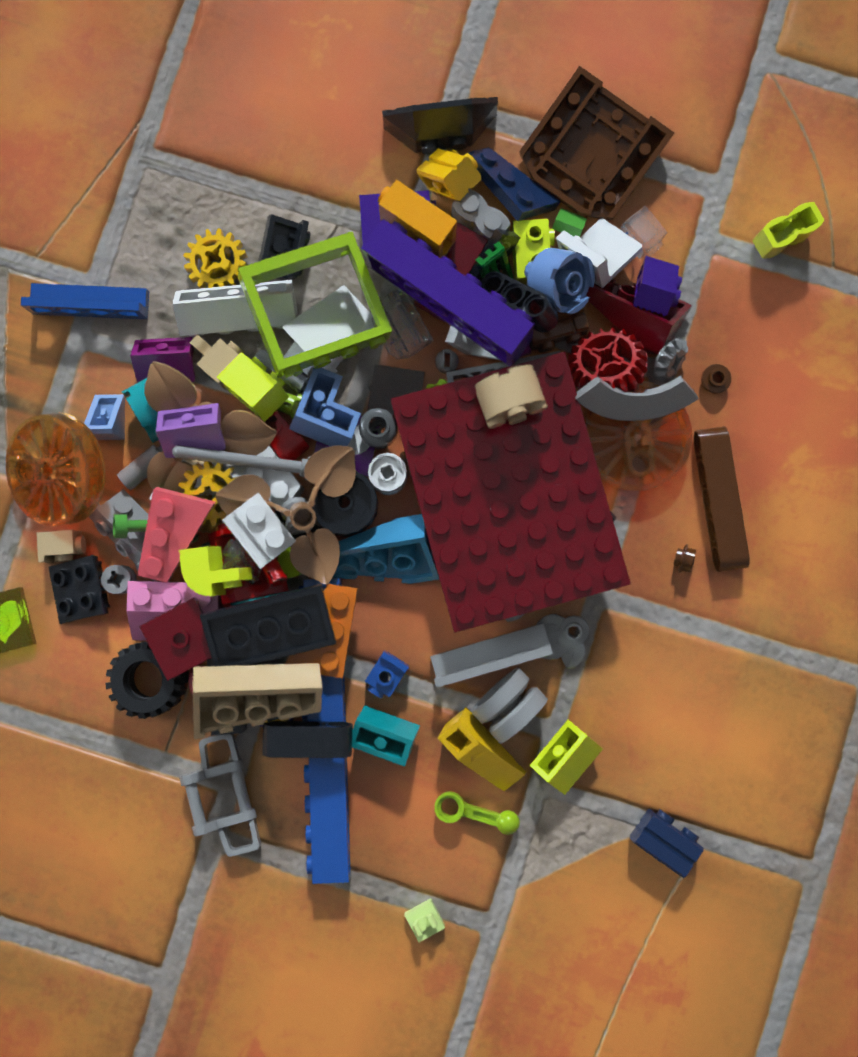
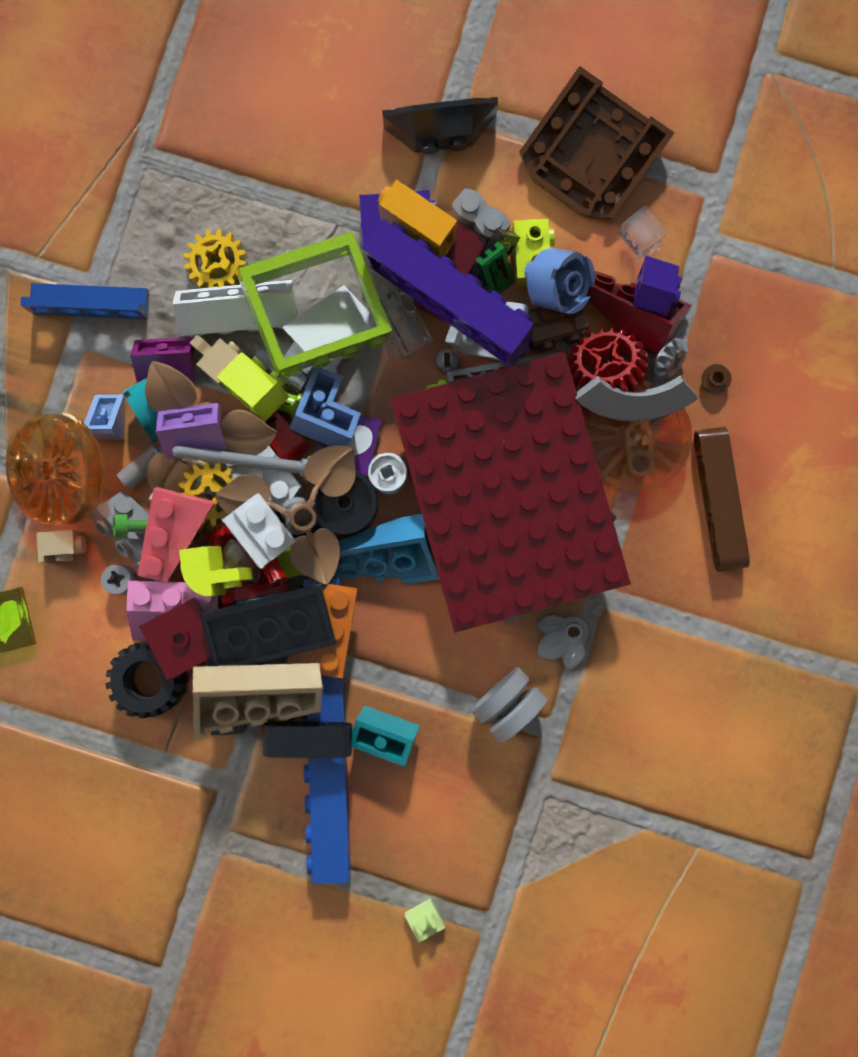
(78, 589): black hinge -> none
(219, 823): light grey bar -> none
(283, 236): black bracket -> none
(373, 419): dark grey head -> none
(388, 663): blue brick -> none
(390, 383): clear smoke piece -> none
(449, 173): yellow brick -> none
(479, 750): yellow slope -> none
(491, 655): light grey fence -> none
(506, 821): lime piece -> none
(510, 396): tan brick -> none
(512, 187): dark blue wing -> none
(523, 297): black beam -> none
(566, 757): neon yellow brick -> none
(569, 222): bright green tile -> none
(605, 247): white bracket -> none
(667, 843): dark blue brick -> none
(685, 558): reddish brown plate -> none
(788, 230): neon yellow brick -> none

